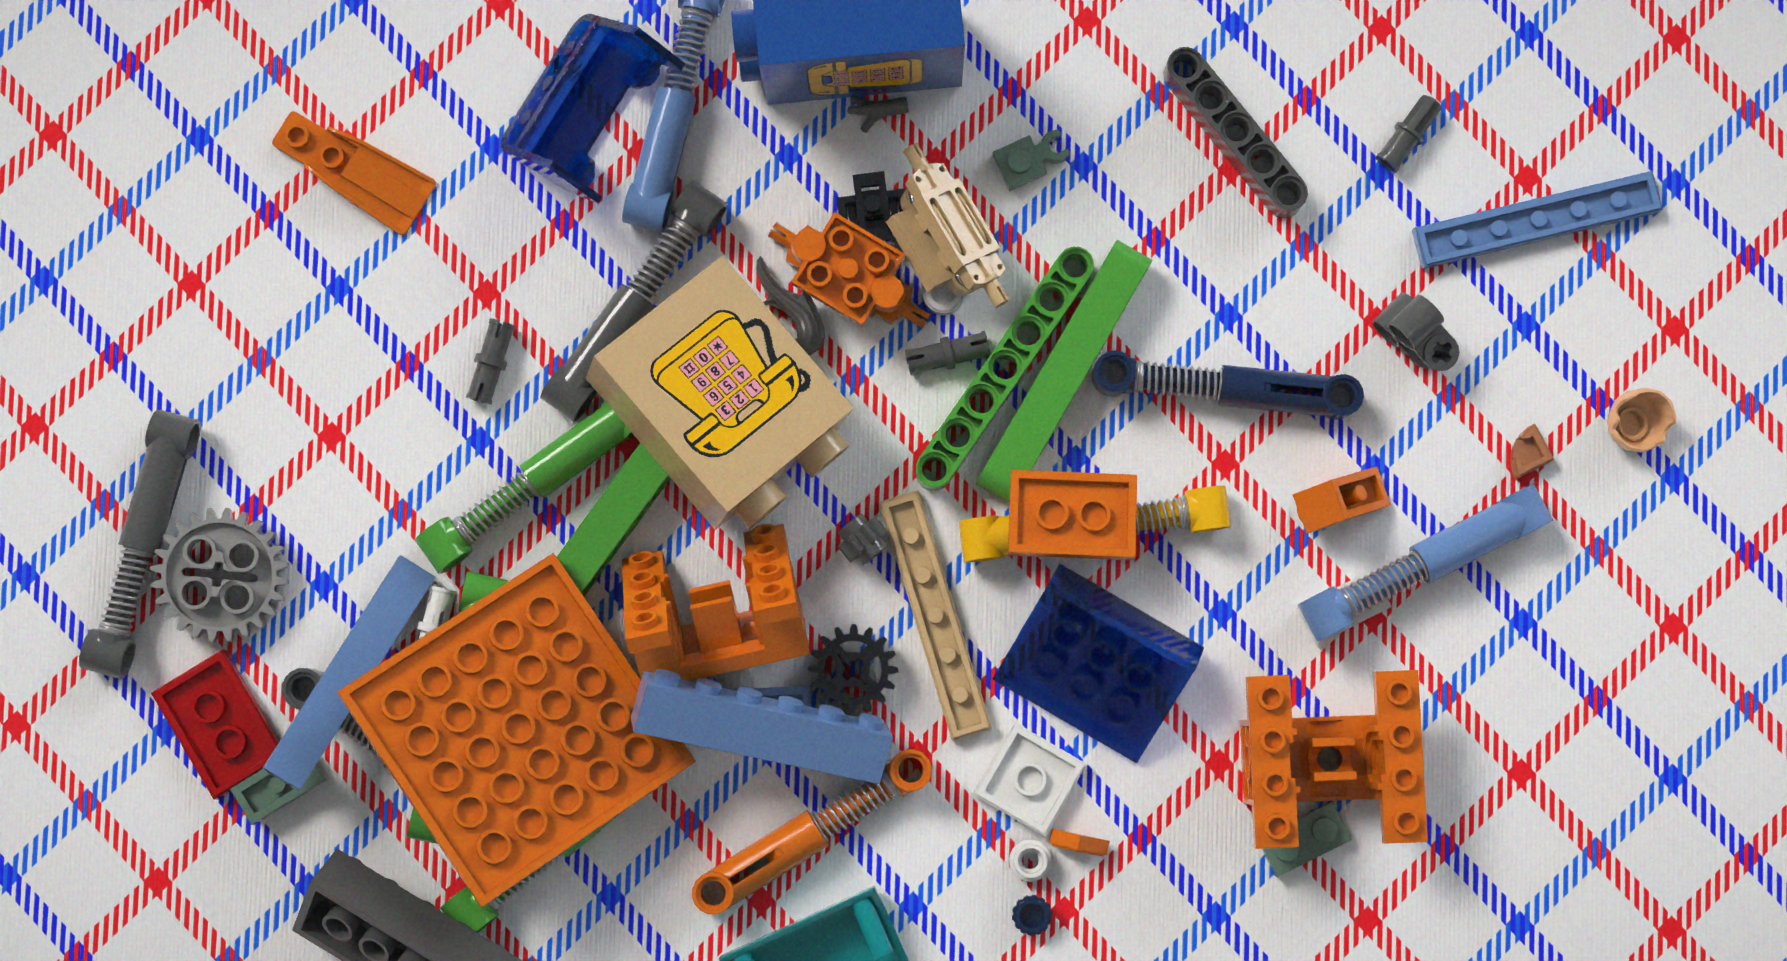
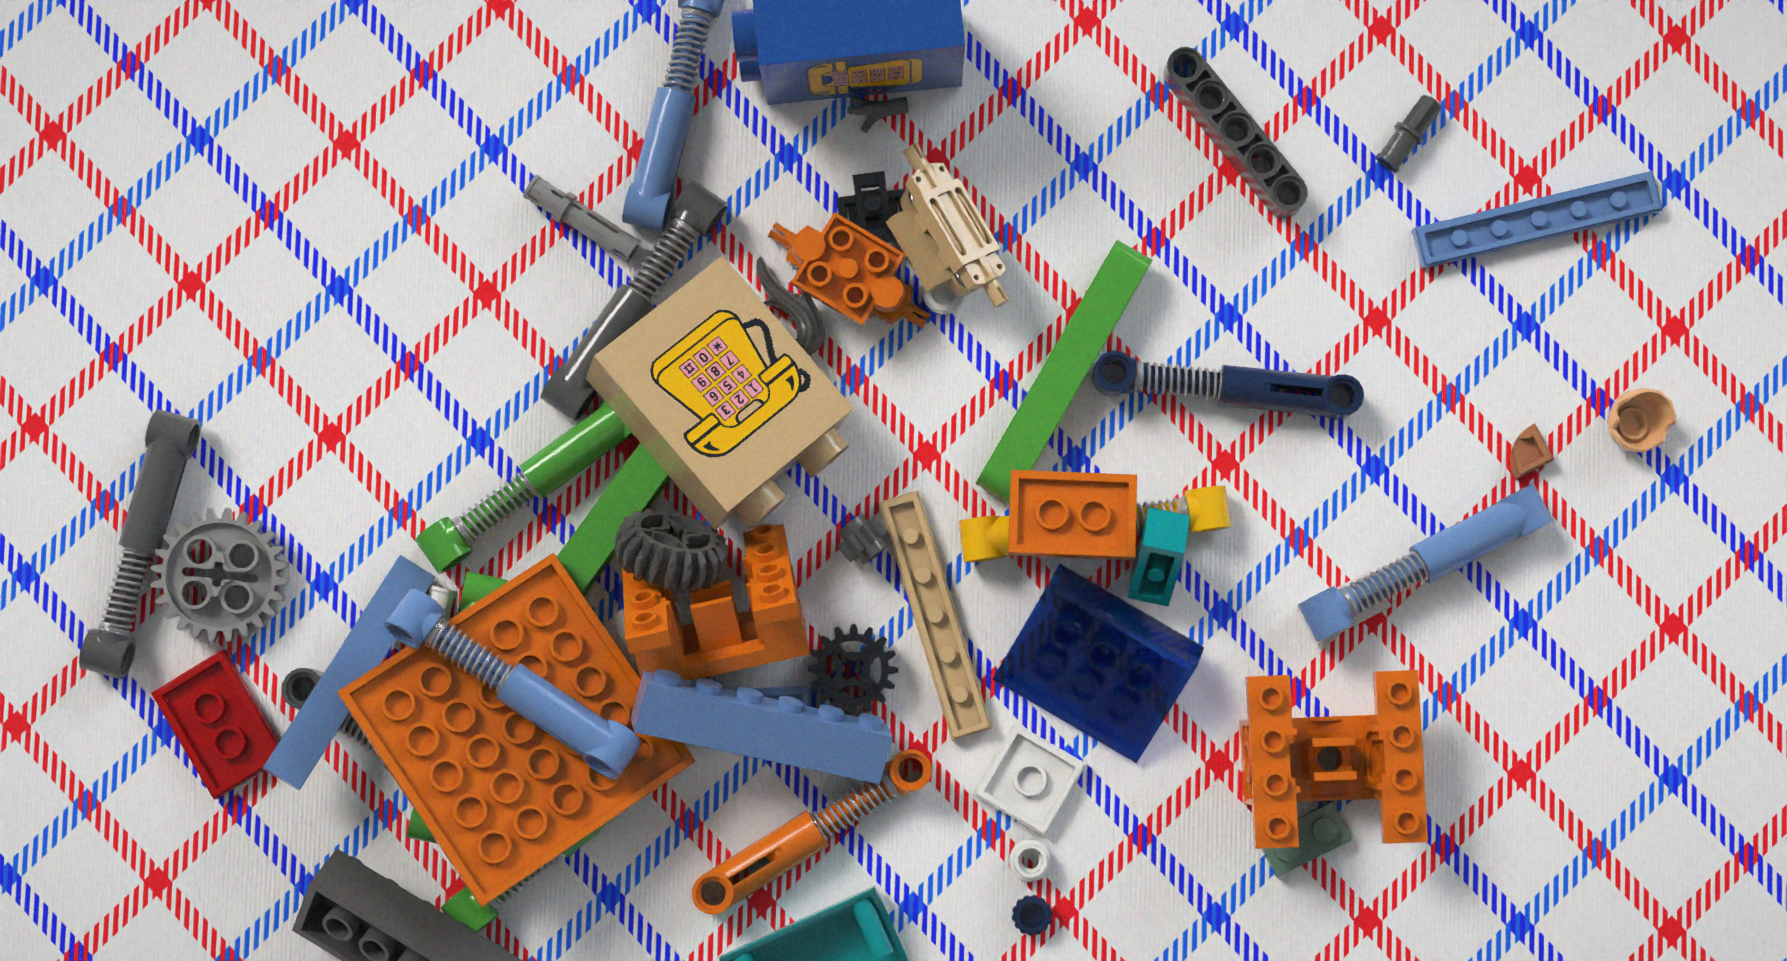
(266, 794): sand green plate -> none
(357, 171): orange piece -> none
(490, 361): dark grey pin -> none
(570, 211): none -> light grey pin
(579, 96): clear blue windscreen -> none
(601, 742): none -> medium blue piece
(671, 550): none -> dark grey gear
(947, 353): dark grey pin -> none
(1008, 348): bright green beam -> none
(1023, 161): sand green plate -> none
(1079, 842): orange tile -> none
(1158, 556): none -> teal brick
(1341, 499): orange slope -> none
(1415, 328): dark grey piece -> none

